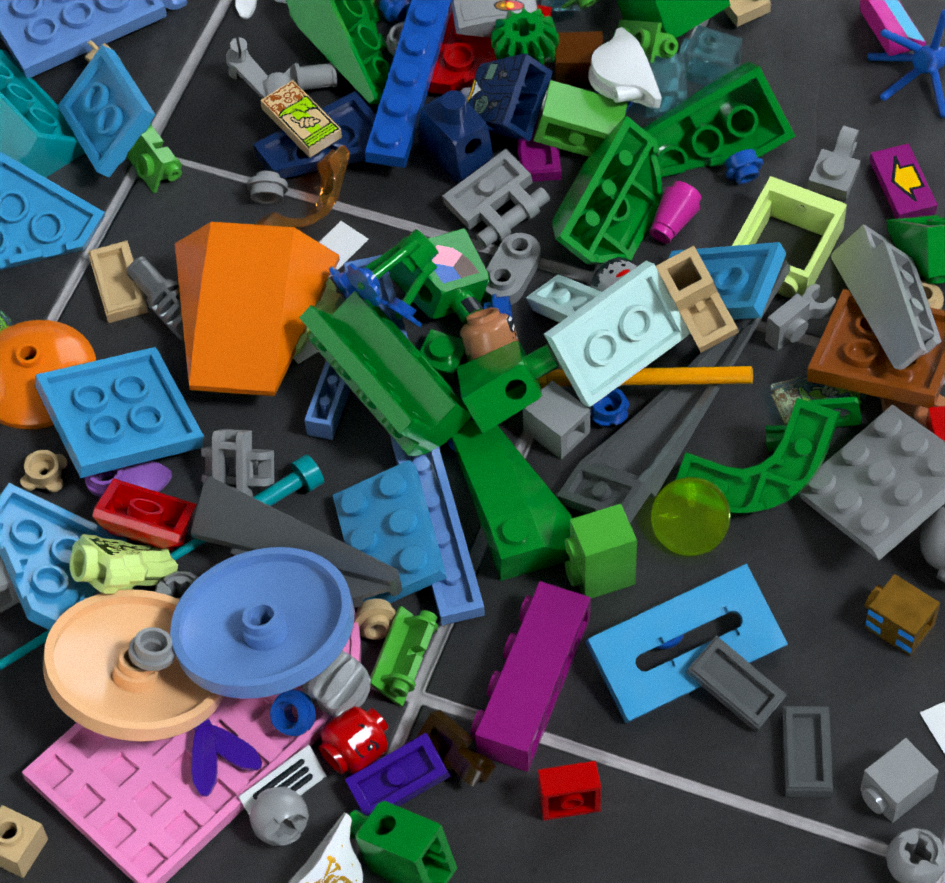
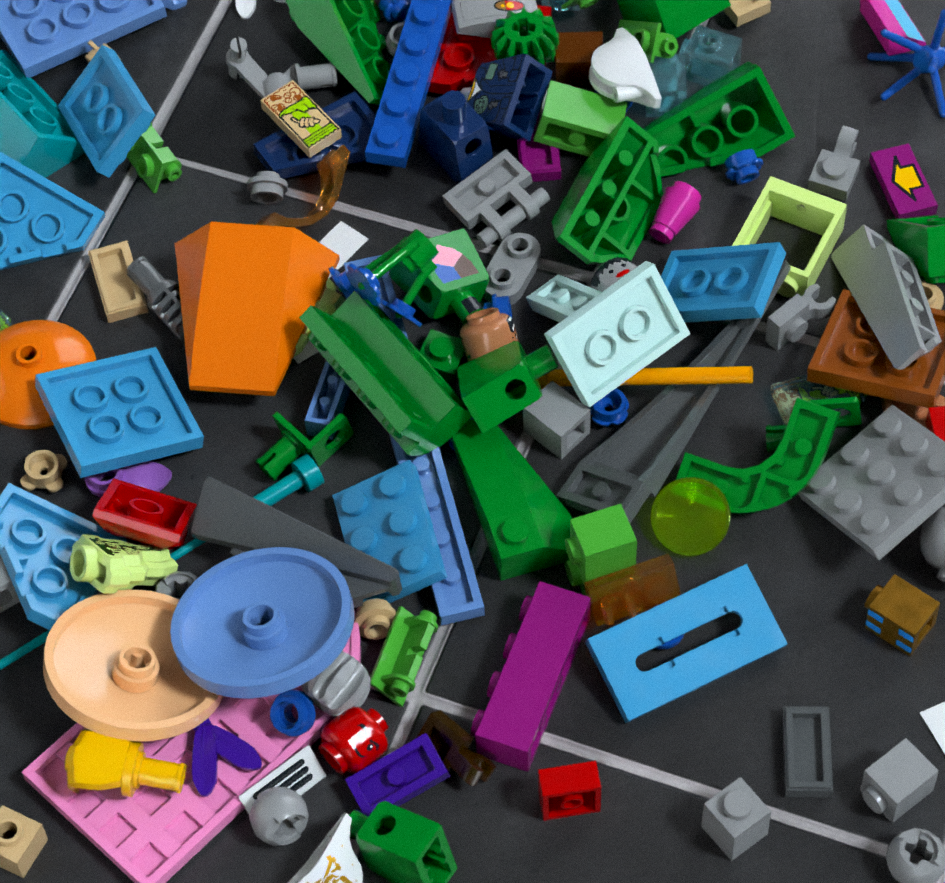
(111, 763): none -> yellow piece
(152, 649): light grey plate -> none
(241, 461): light grey piece -> none
(294, 444): none -> green bracket
(632, 590): none -> clear orange plate
(697, 299): tan brick -> none
(736, 683): dark grey tile -> none
(736, 818): none -> light grey brick

